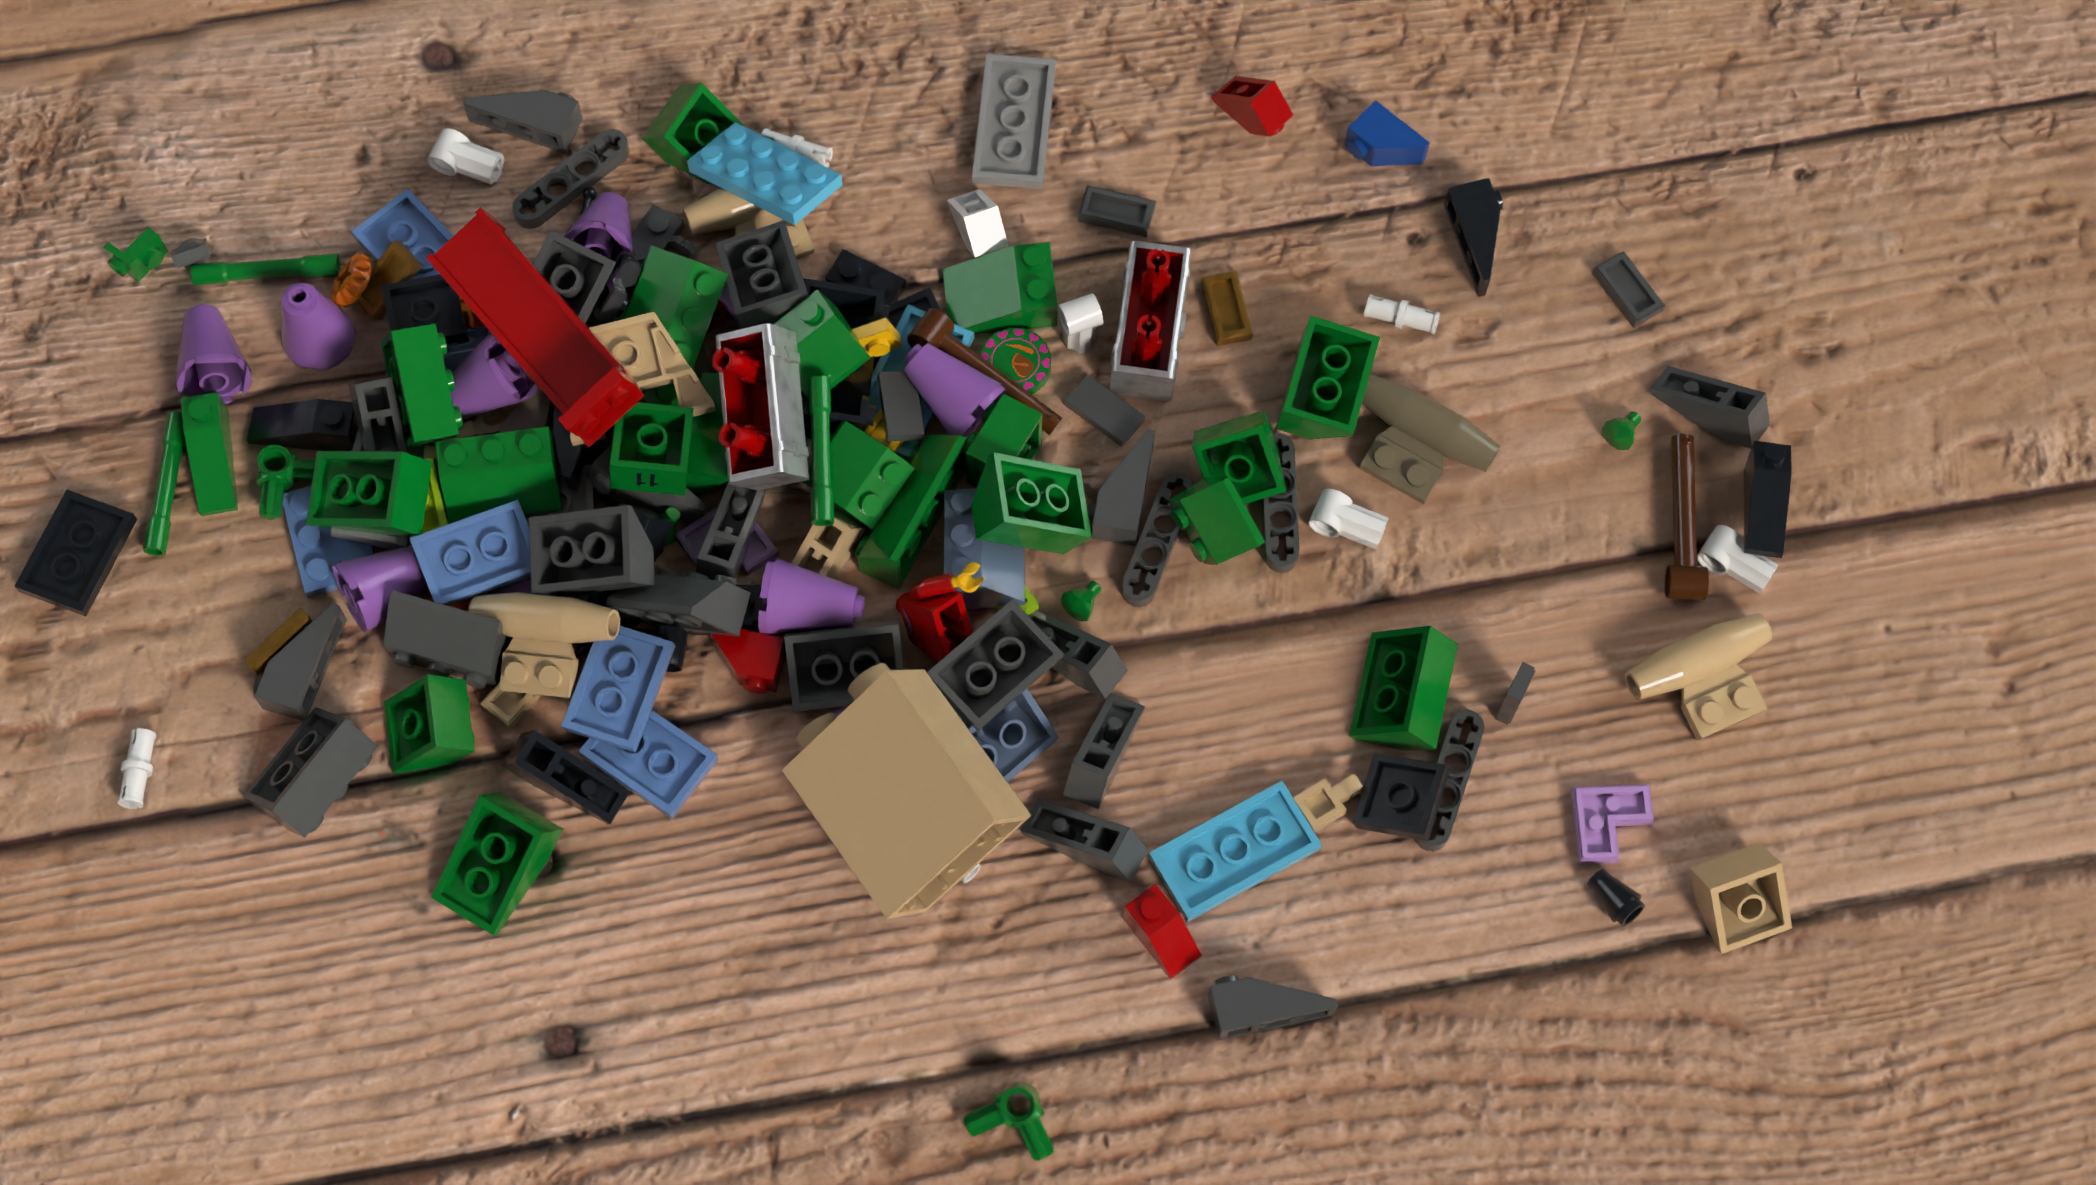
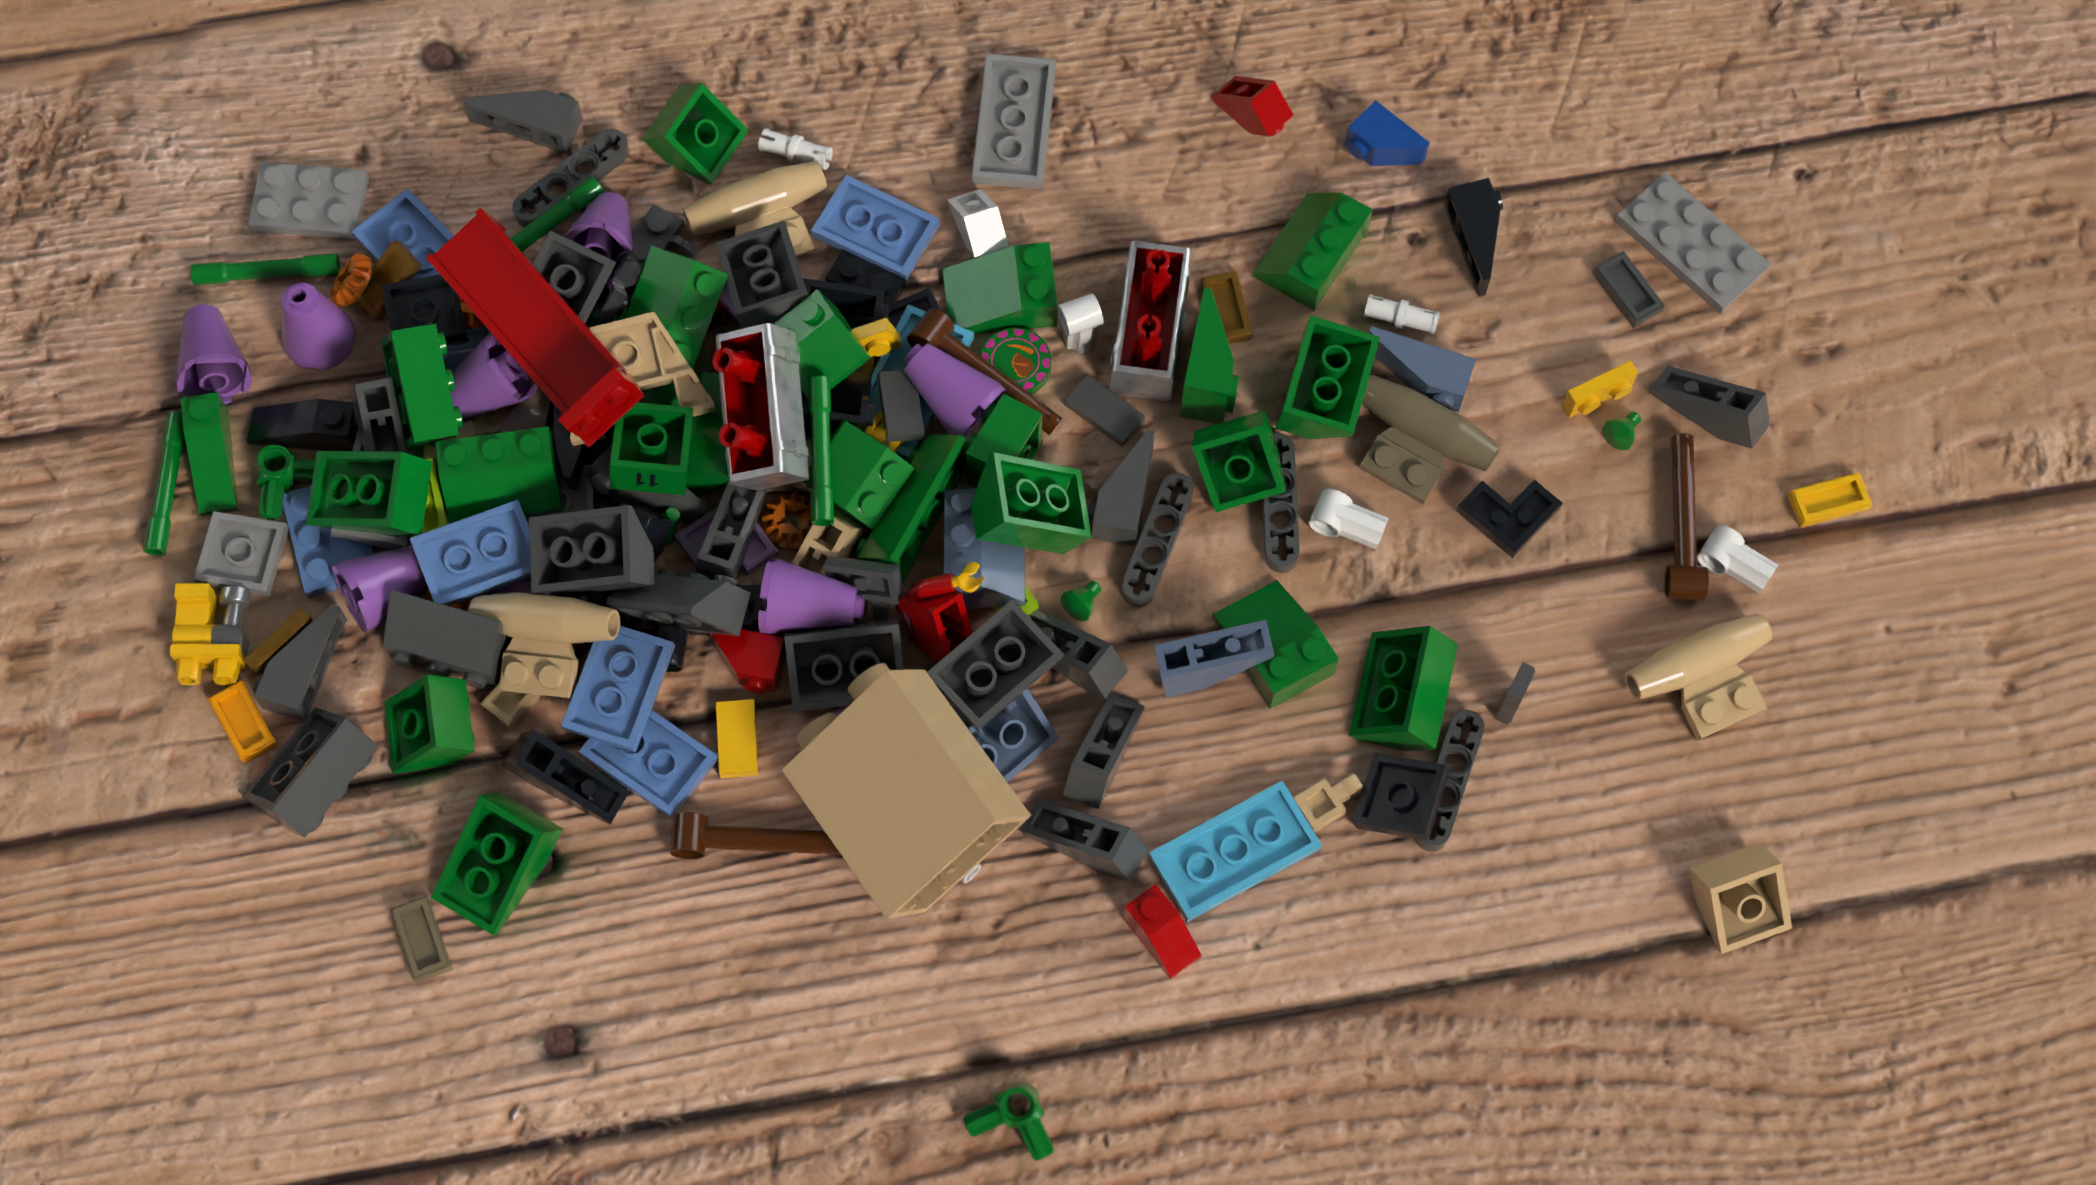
(76, 552): black plate -> none
(136, 768): white pin -> none
(139, 258): green bracket -> none
(190, 252): dark grey tile -> none
(201, 642): none -> yellow hips
(241, 552): none -> light grey plate
(242, 722): none -> light orange tile
(308, 200): none -> light grey plate
(421, 939): none -> dark tan tile
(456, 154): white piece -> none
(573, 202): none -> green piece
(693, 835): none -> reddish brown piece
(737, 738): none -> yellow tile
(765, 173): medium azure plate -> none
(785, 534): none -> orange gear
(875, 227): none -> medium blue plate
(875, 580): none -> dark grey hinge
(1116, 211): dark grey tile -> none
(1209, 381): none -> green slope
(1212, 657): none -> sand blue slope
(1215, 520): green slope -> none
(1258, 1005): dark grey slope -> none
(1299, 646): none -> green slope
(1314, 246): none -> green slope
(1425, 368): none -> sand blue slope
(1505, 523): none -> black plate
(1589, 395): none -> yellow plate
(1599, 811): lavender tile -> none
(1616, 898): black cone -> none
(1692, 243): none -> light grey plate
(1766, 498): black slope -> none
(1829, 500): none -> yellow tile

